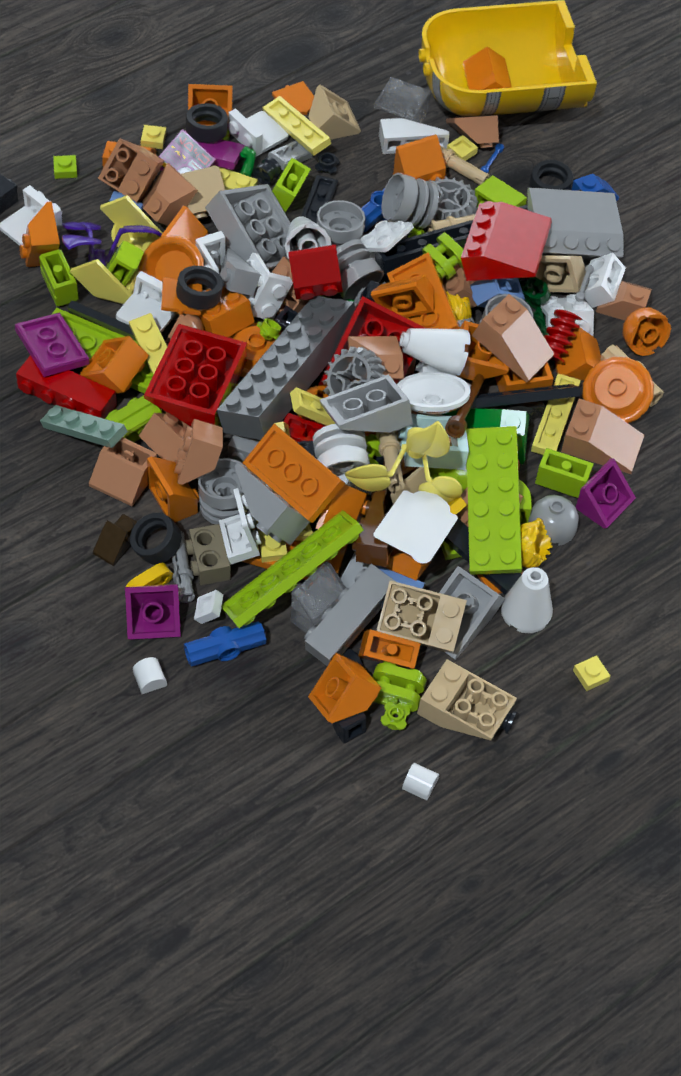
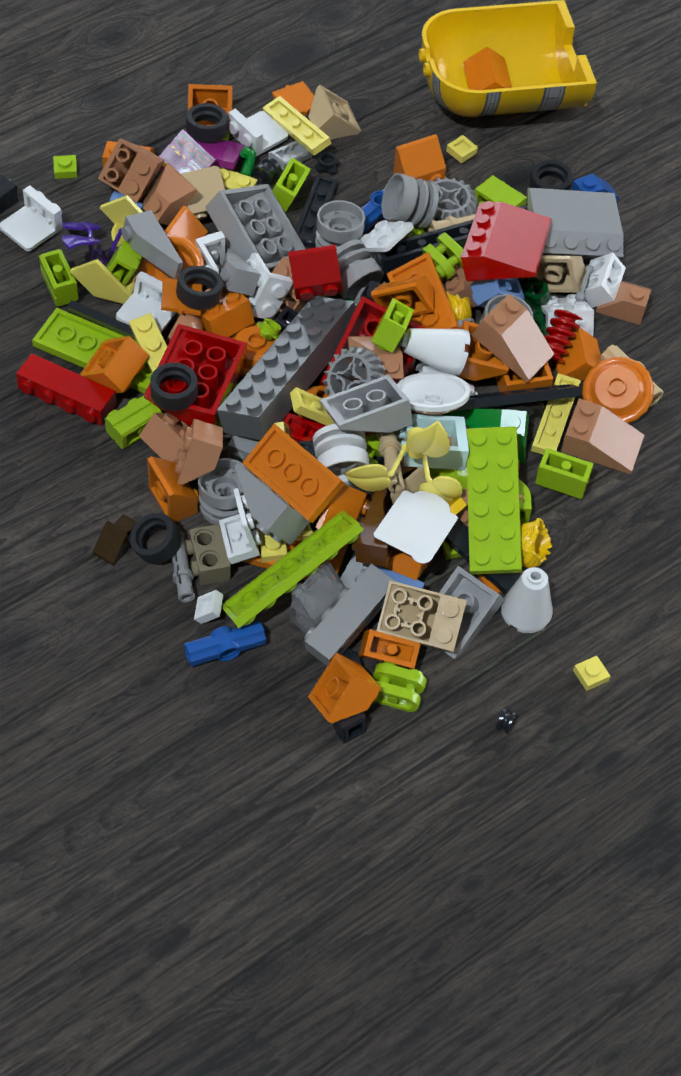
(40, 236): orange slope -> none
(51, 344): magenta tile -> none
(83, 426): sand green plate -> none
(122, 471): nougat slope -> none
(149, 675): white brick -> none
(151, 242): none -> light grey slope
(152, 611): magenta slope -> none
(153, 136): light yellow plate -> none
(156, 575): yellow beam -> none
(173, 371): none -> black tyre
(305, 235): white cone -> none
(392, 326): none -> lime brick
(395, 723): lime plate -> none
(402, 131): white slope -> none
(404, 100): clear slope -> none
(420, 781): white brick -> none
(456, 424): reddish brown piece -> none
(463, 167): tan pin -> none
(465, 702): tan slope -> none
(478, 130): nougat slope -> none
(498, 149): blue hinge -> none
(558, 517): light grey cylinder -> none
(605, 495): magenta slope -> none
(646, 330): orange cylinder -> none

